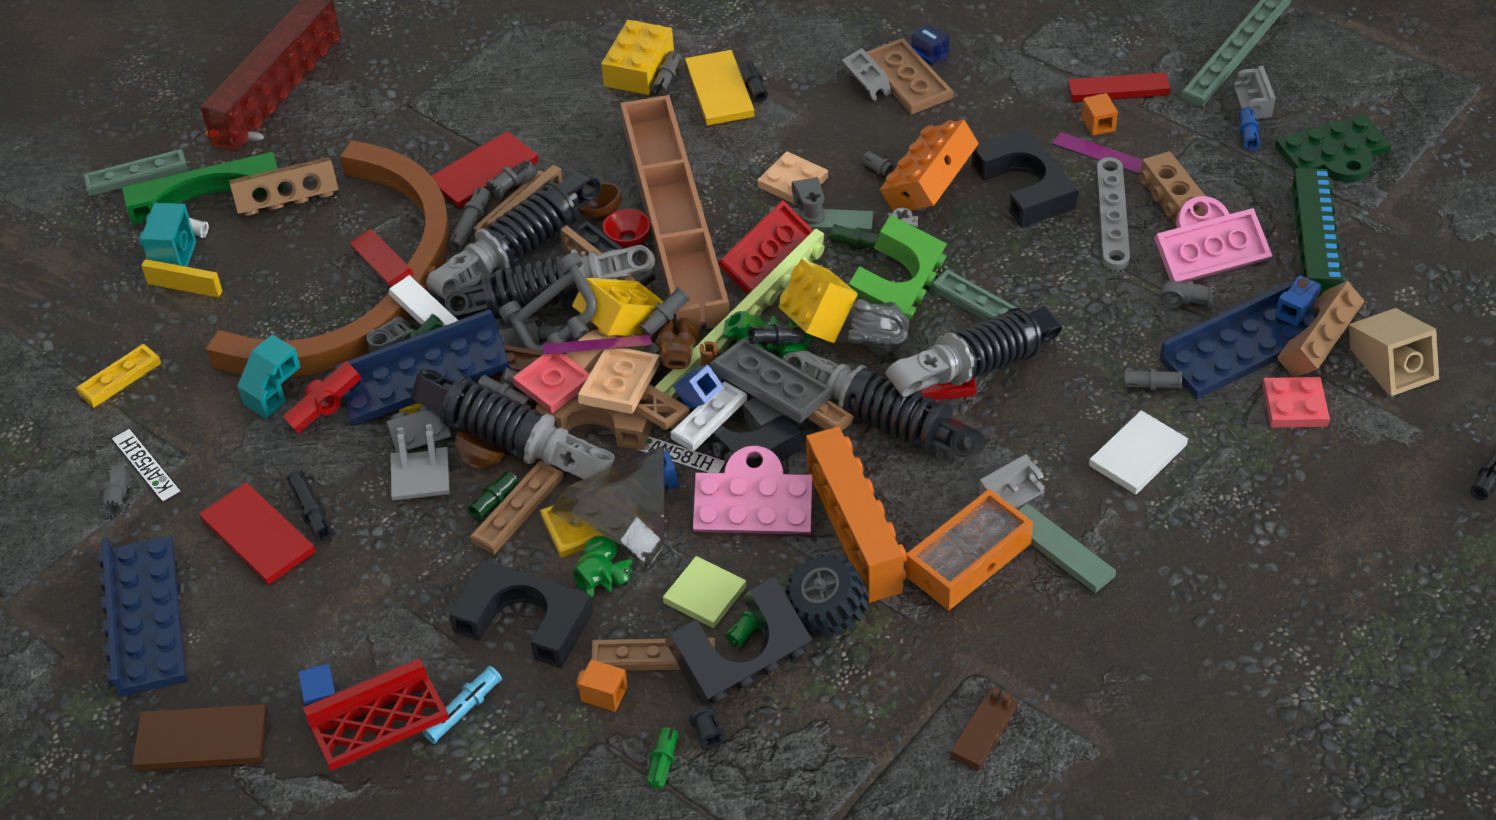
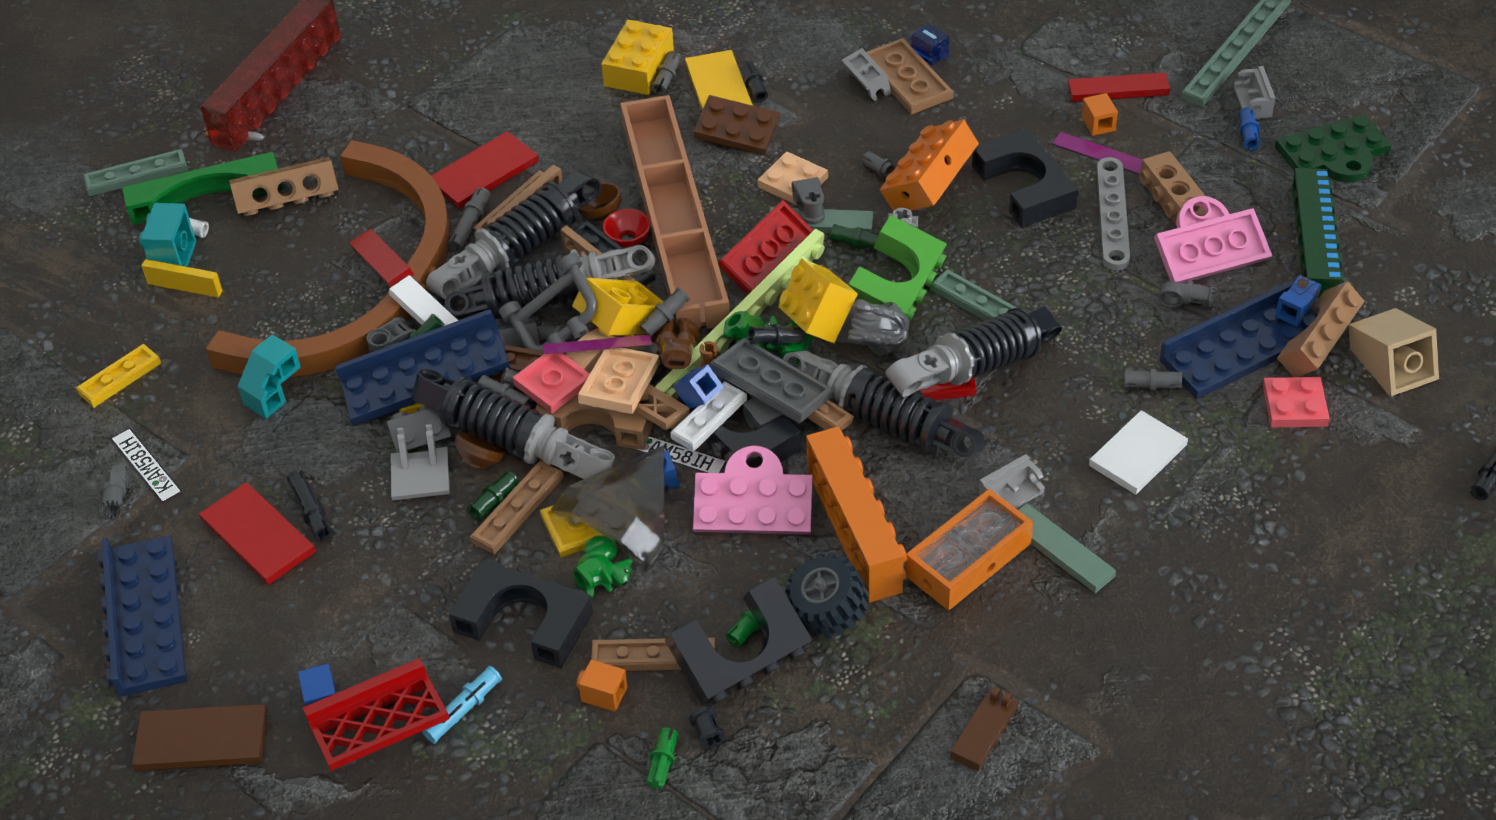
(322, 397): red piece -> none
(508, 178): dark grey connector -> none
(704, 592): yellowish green tile -> none
(736, 125): none -> reddish brown plate

